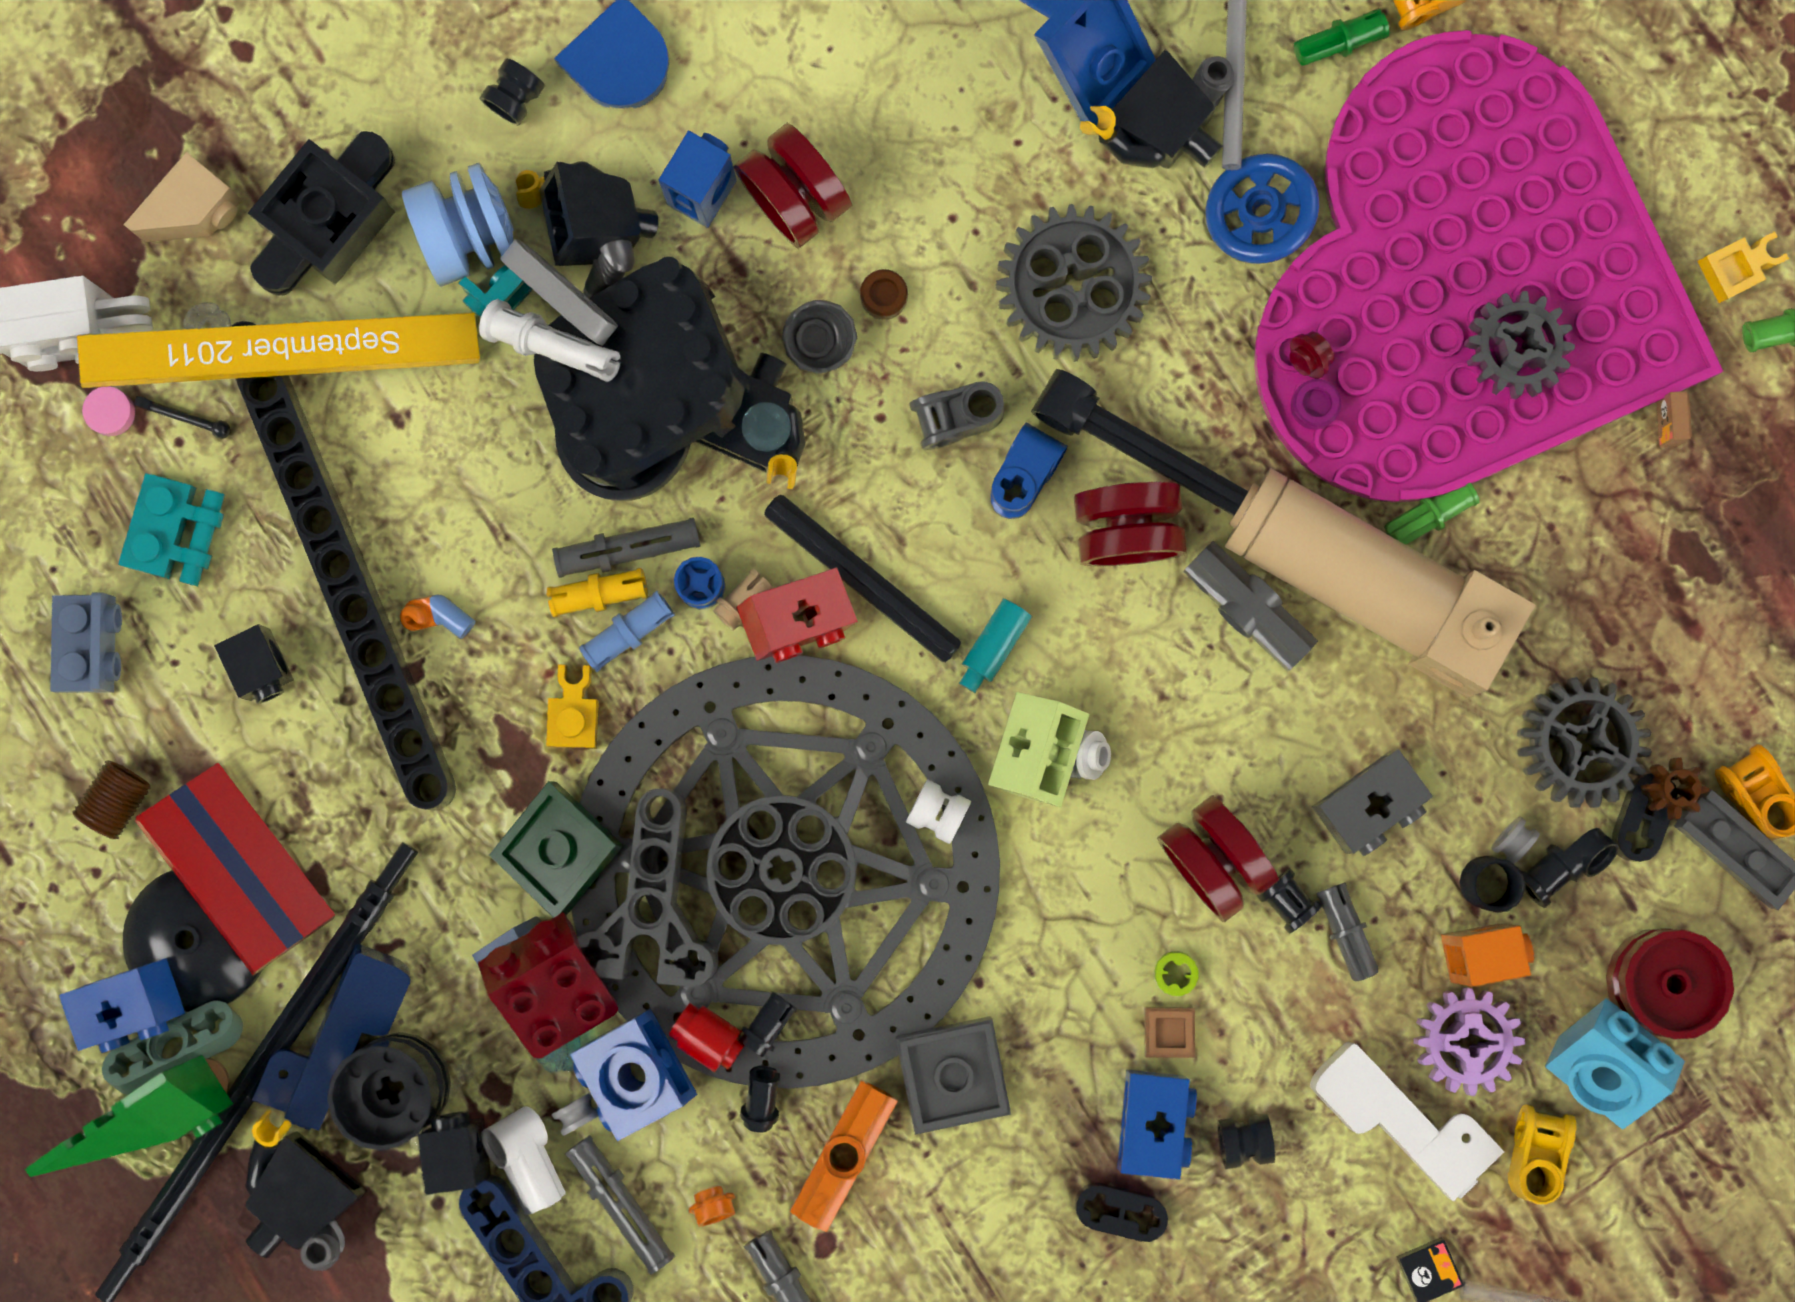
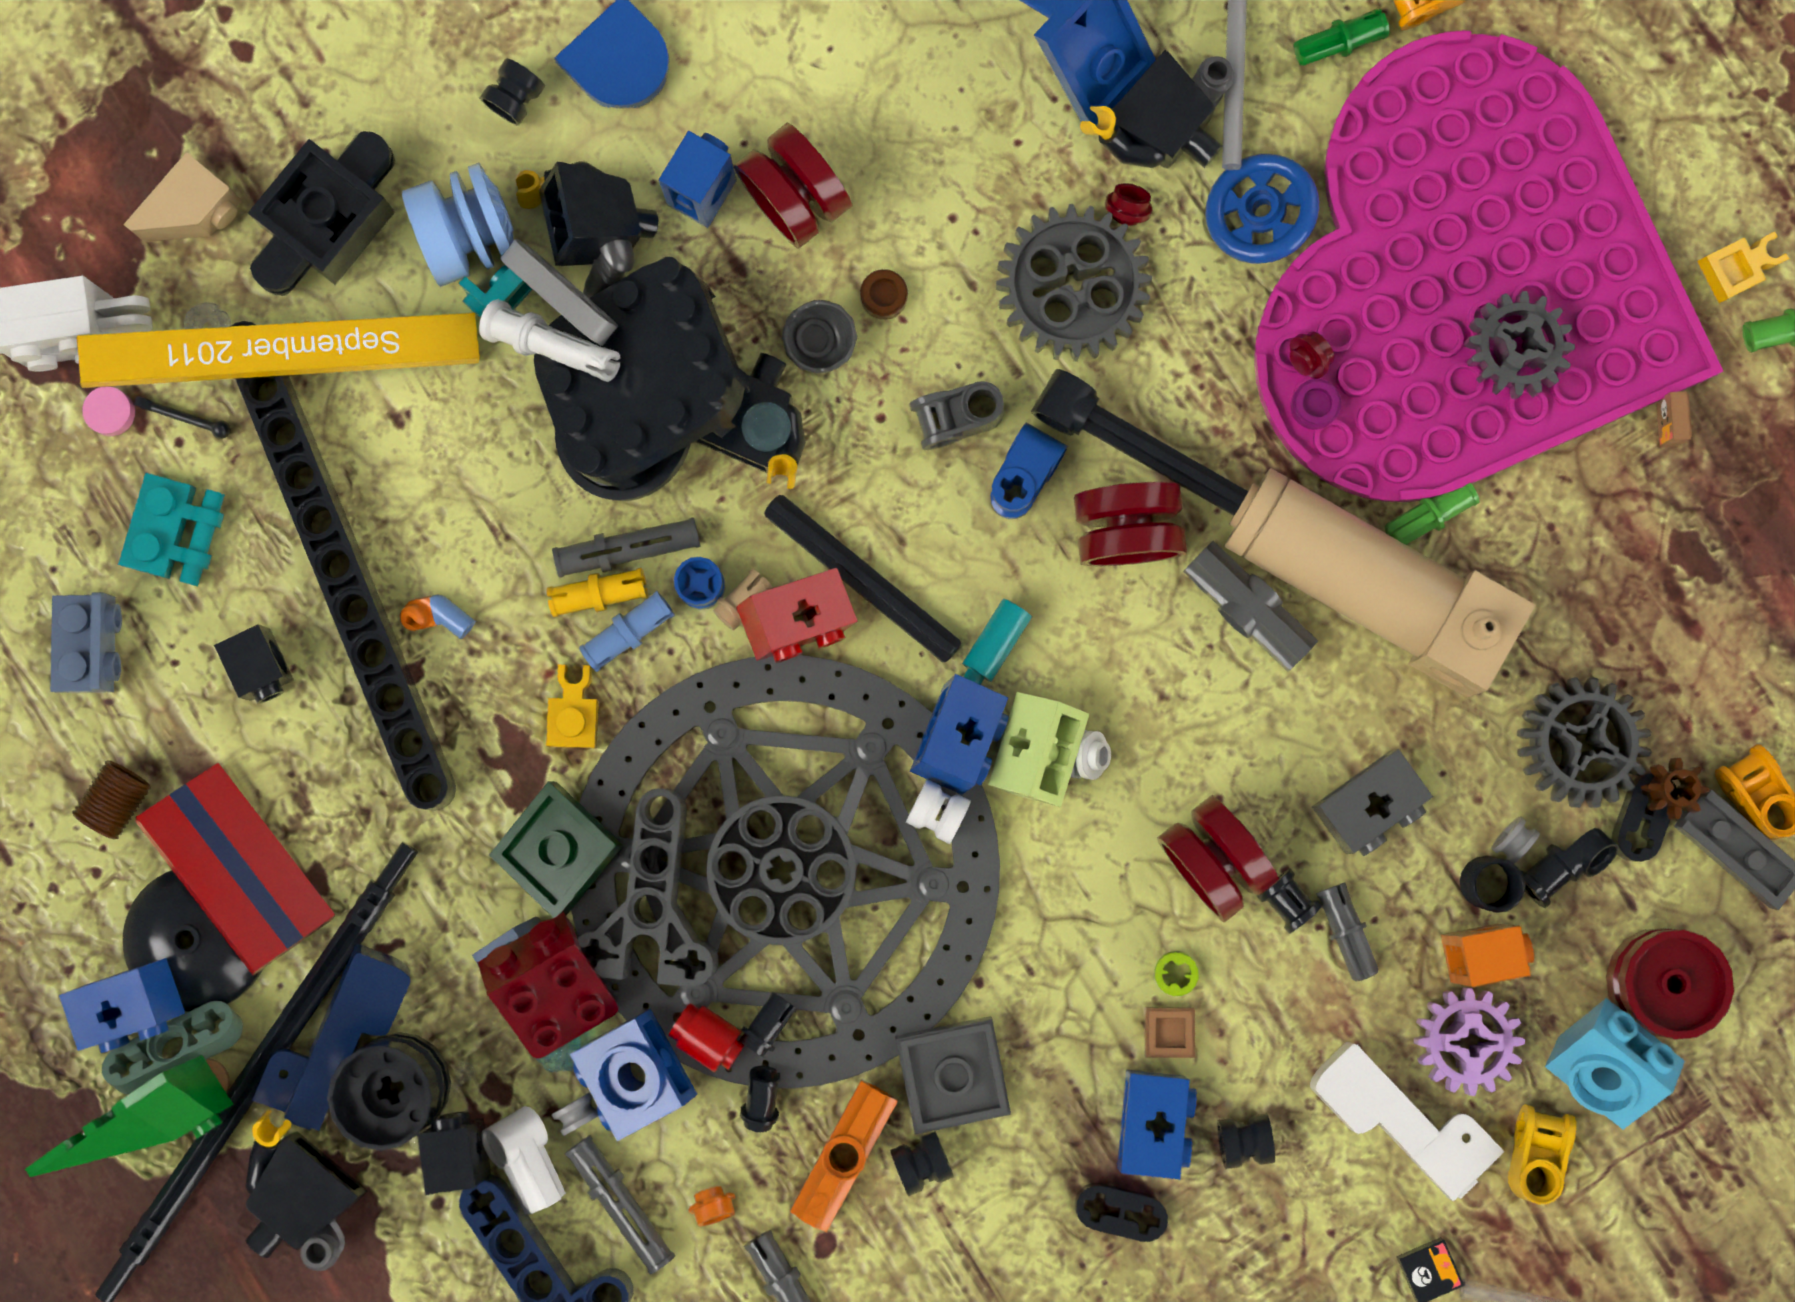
(922, 1163): none -> black wheel
(941, 754): none -> blue brick
(1129, 204): none -> dark red plate

